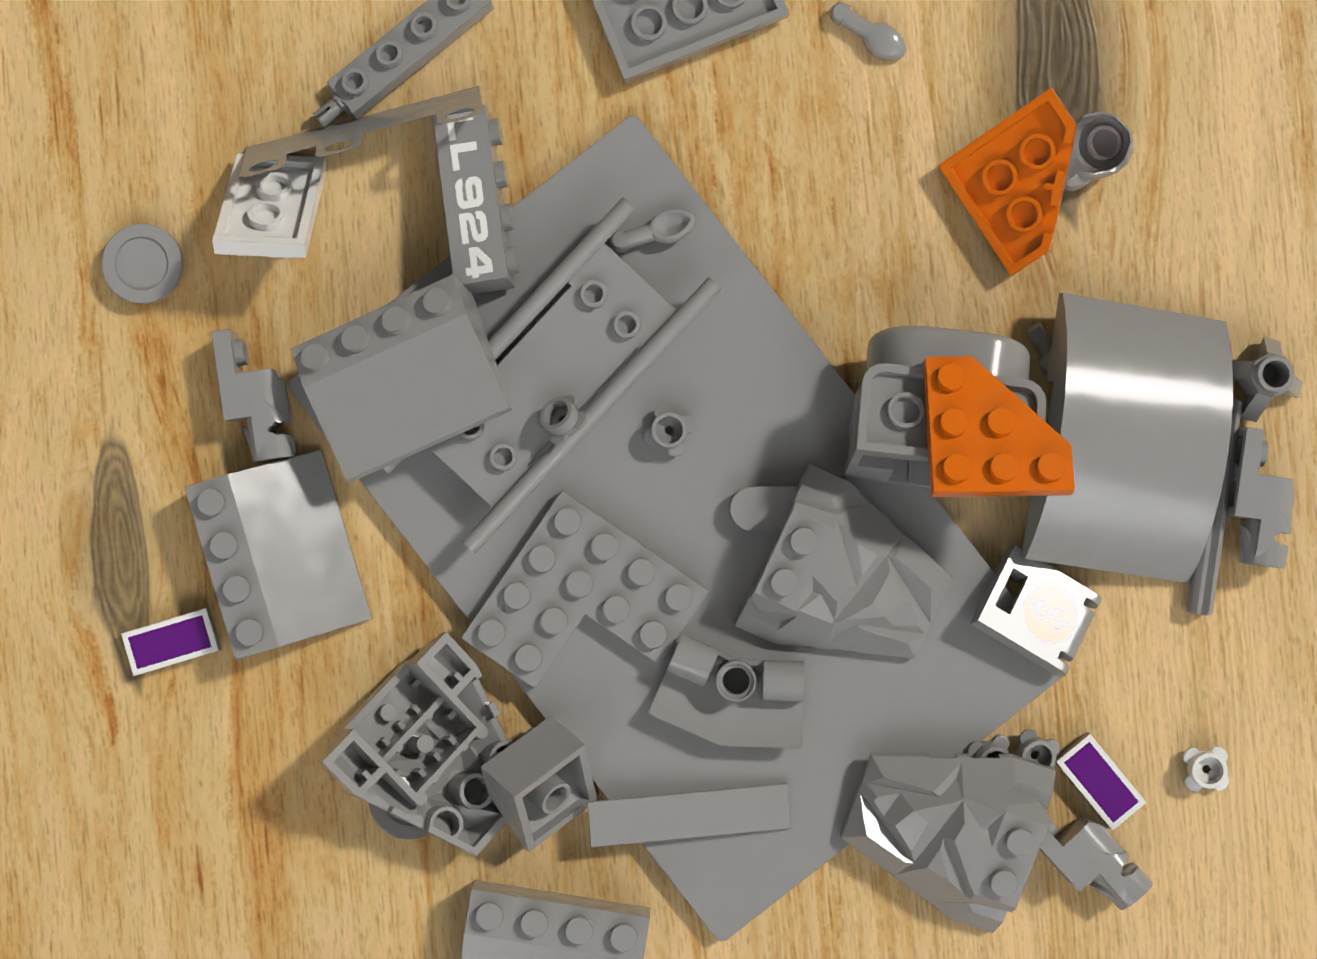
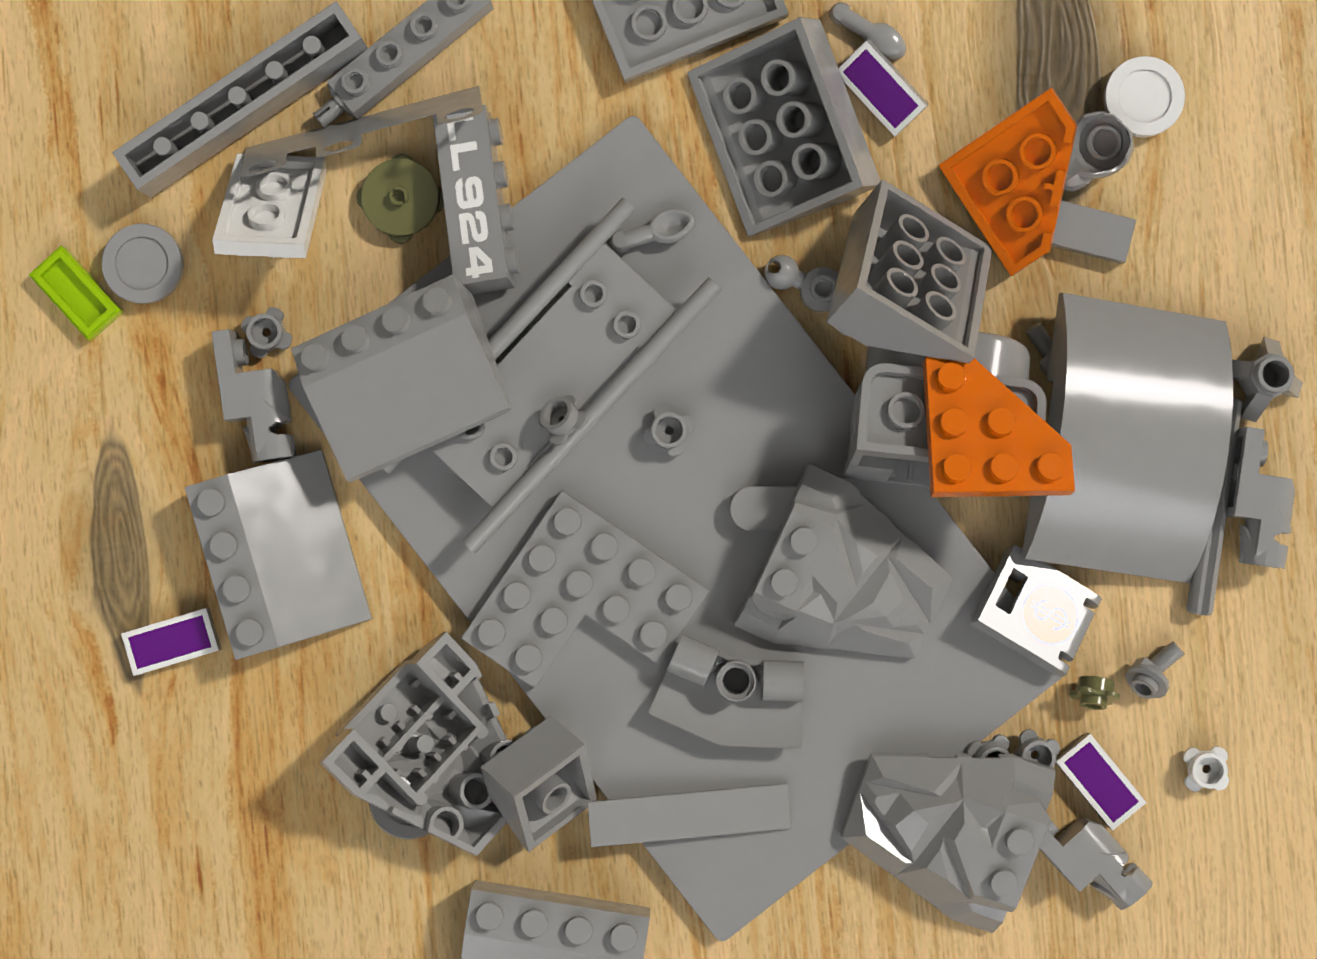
(76, 293): none -> lime tile
(240, 101): none -> light grey brick
(254, 330): none -> light grey plate
(400, 198): none -> olive piece
(784, 126): none -> light grey slope
(815, 287): none -> light grey piece
(882, 88): none -> dark purple tile
(910, 279): none -> light grey slope
(1093, 232): none -> light grey tile
(1094, 692): none -> olive plate
(1145, 95): none -> white piece
(1147, 675): none -> light grey plate

